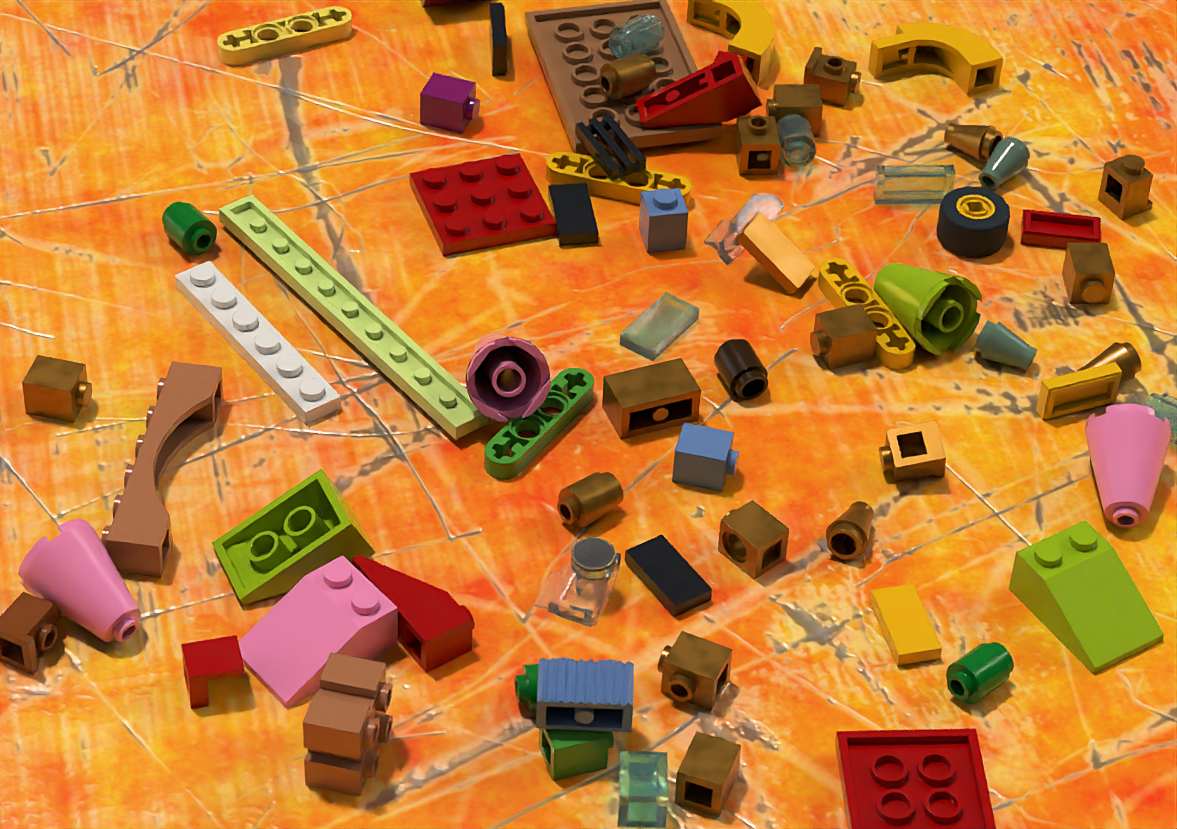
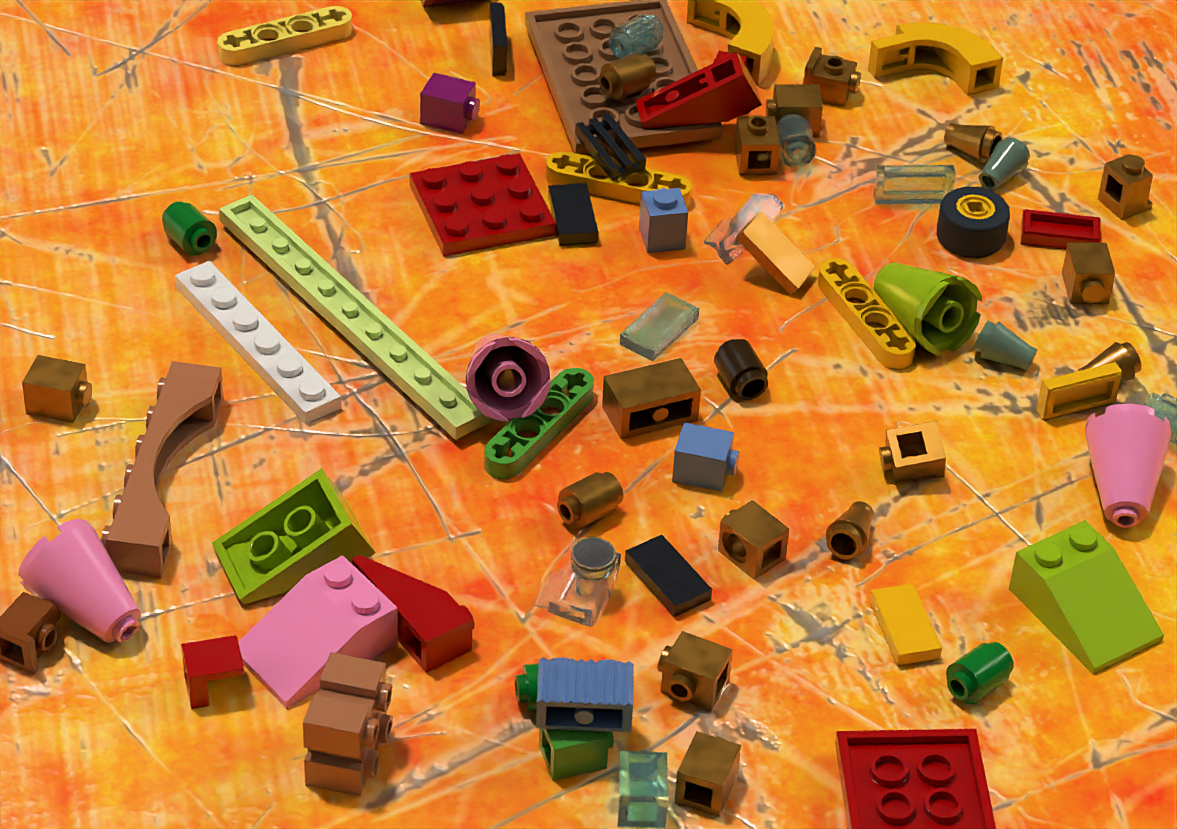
(843, 336): pearl gold brick -> none

